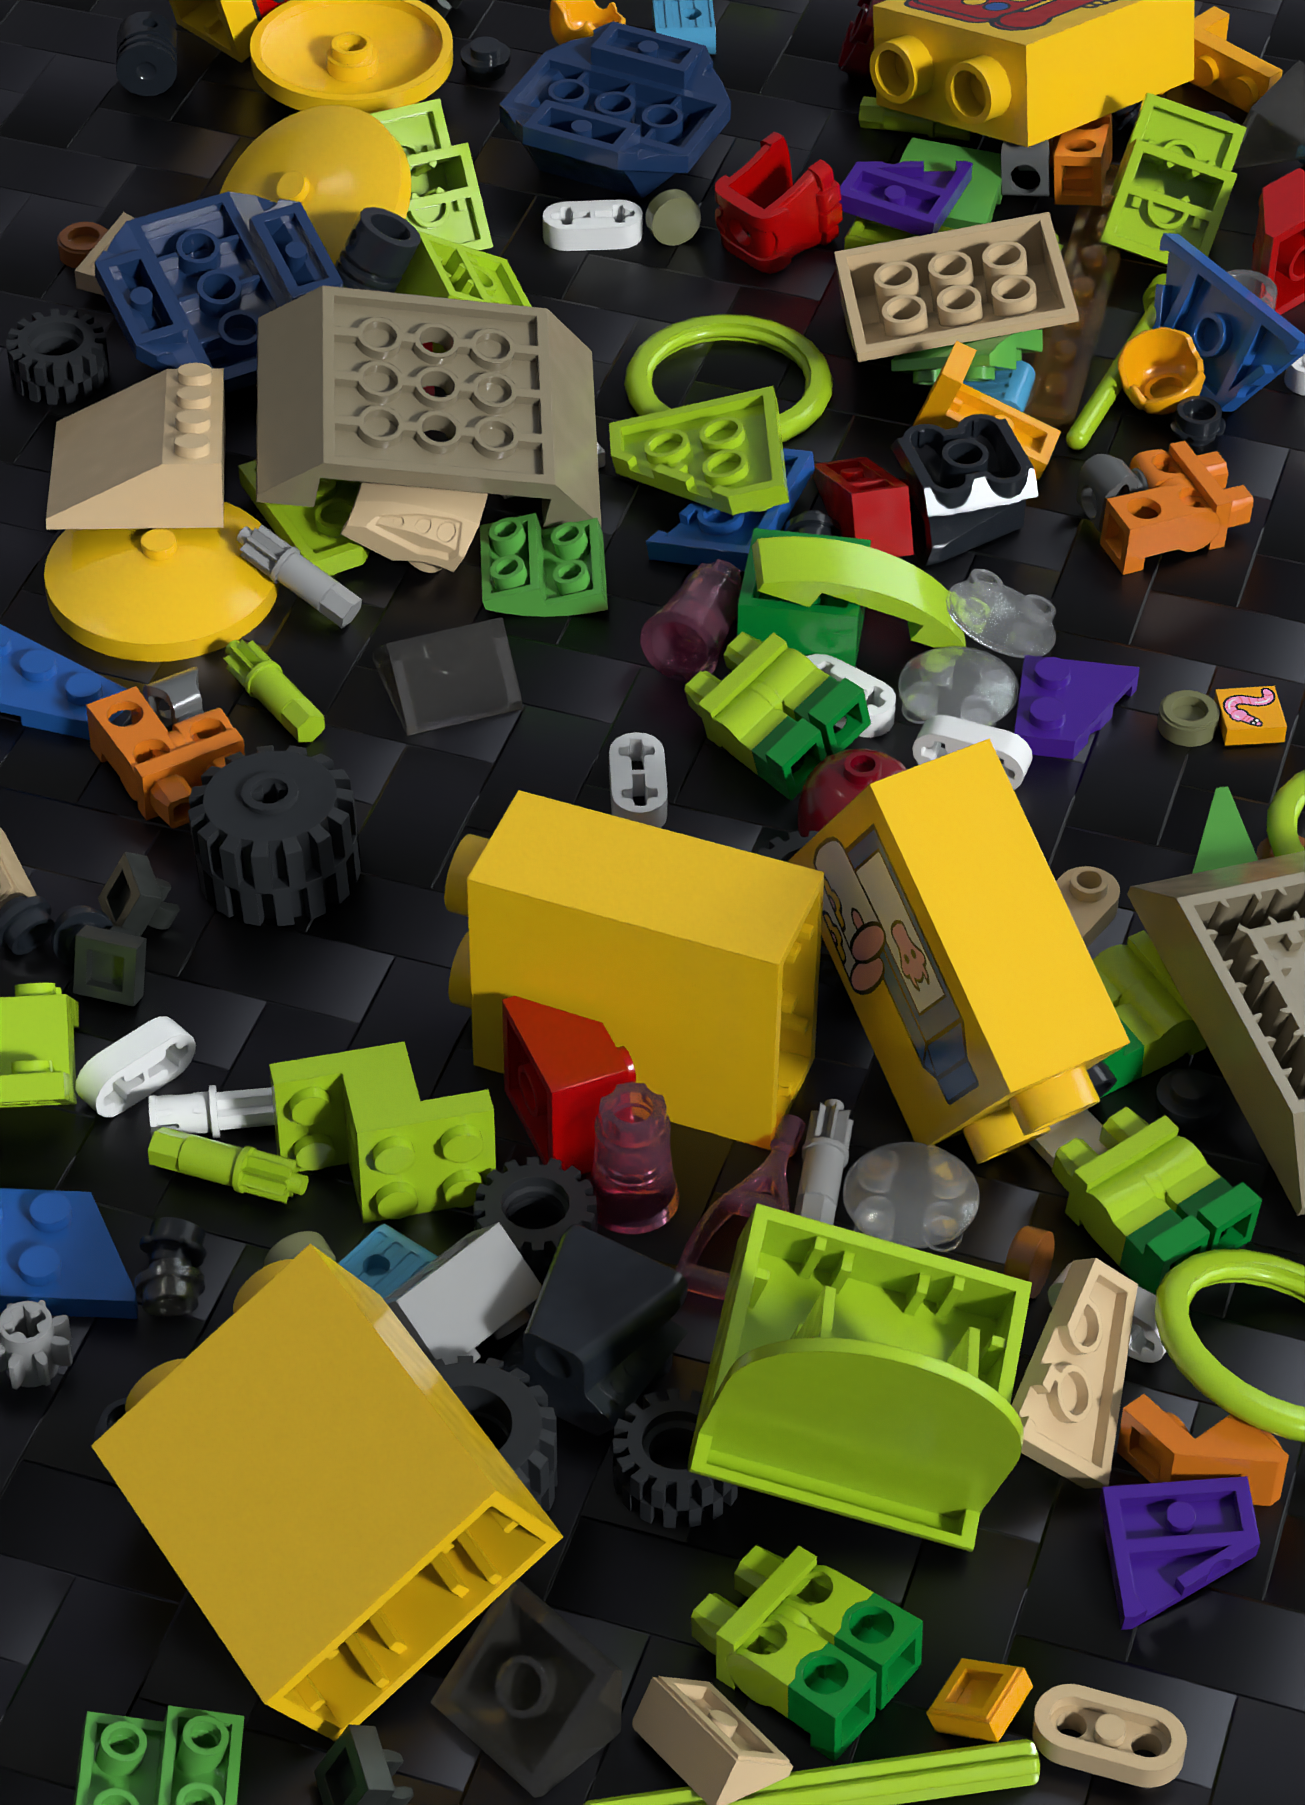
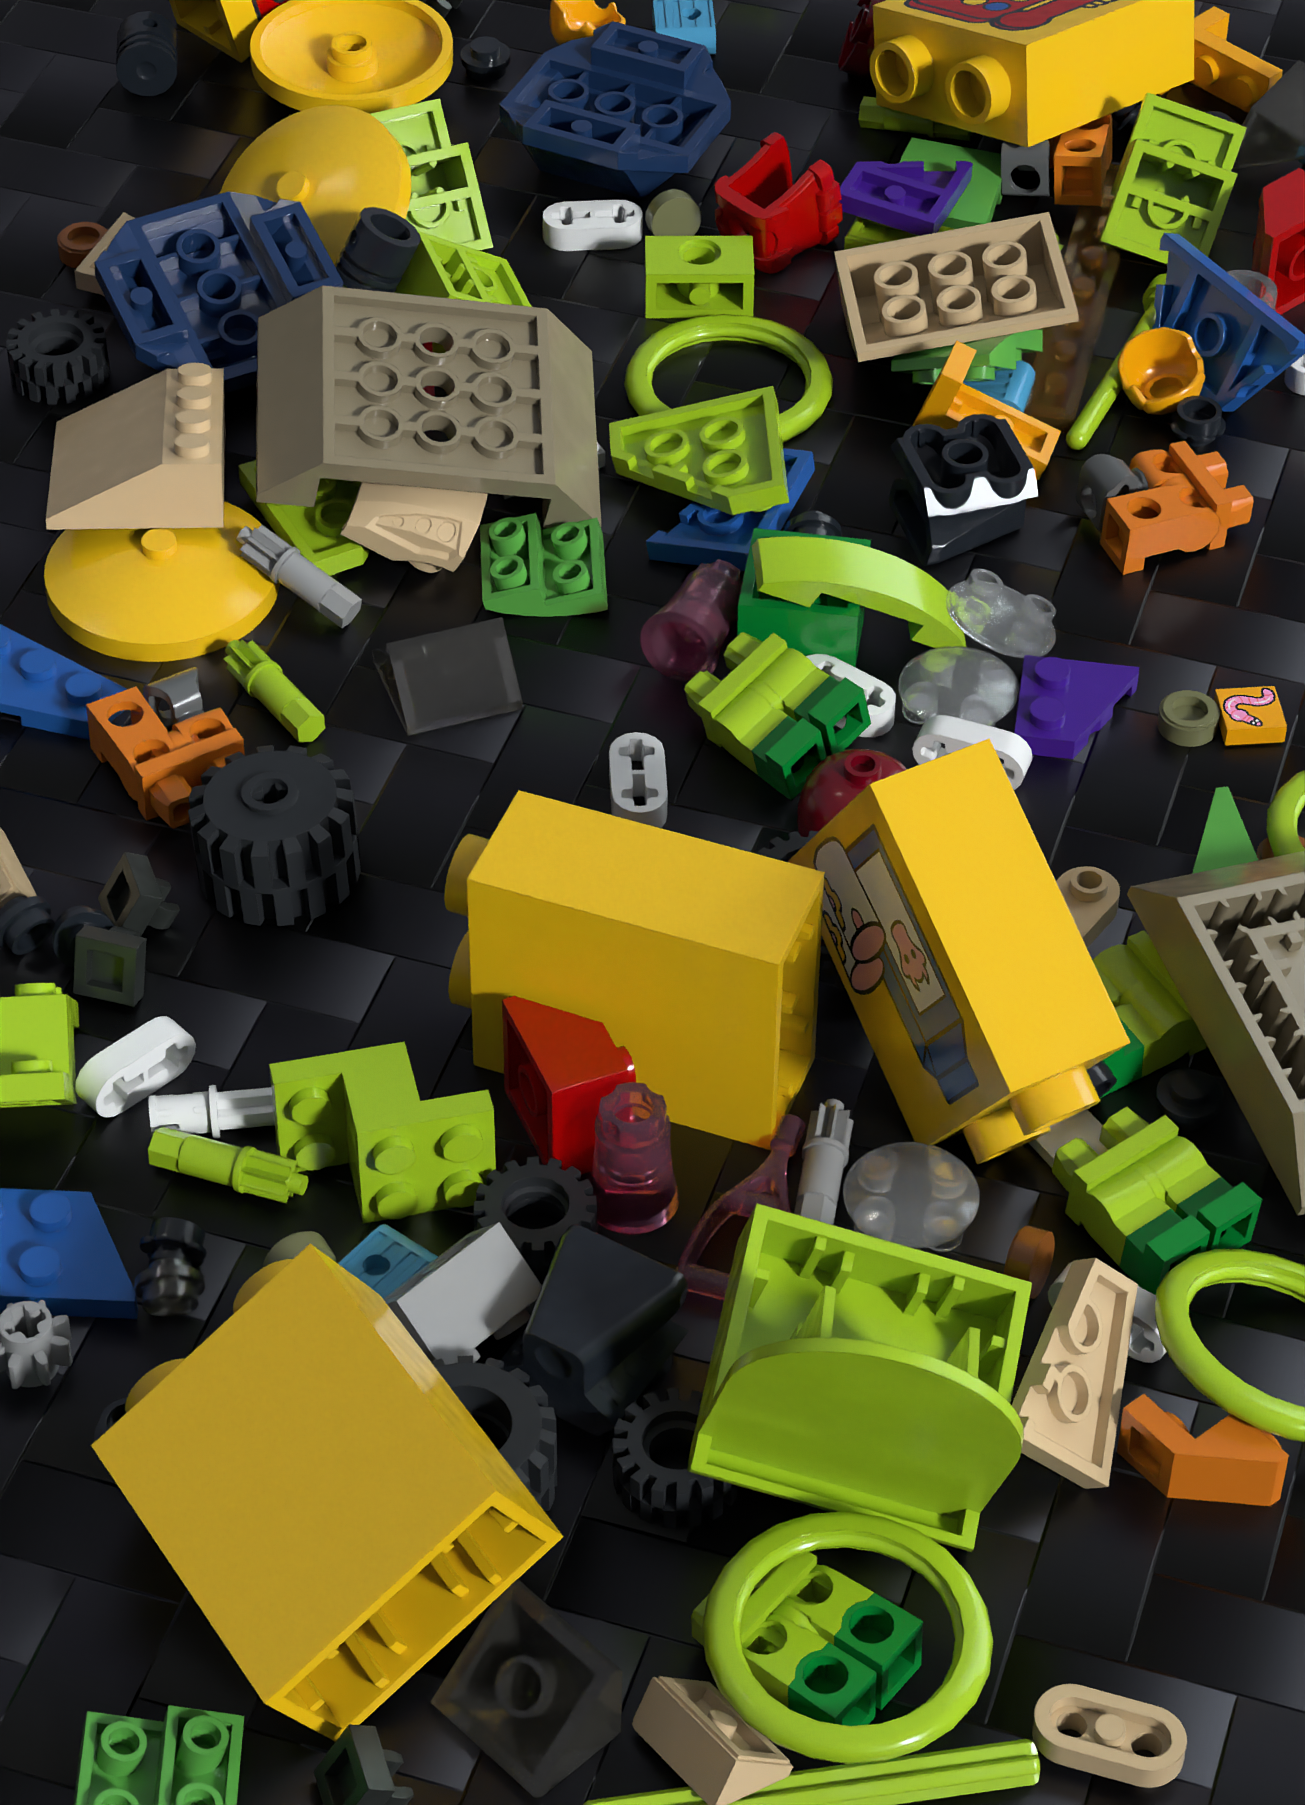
(698, 276): none -> lime brick
(829, 1740): none -> lime wedge
(867, 503): red slope -> none
(979, 1699): light orange tile -> none
(1174, 1540): dark purple wing -> none

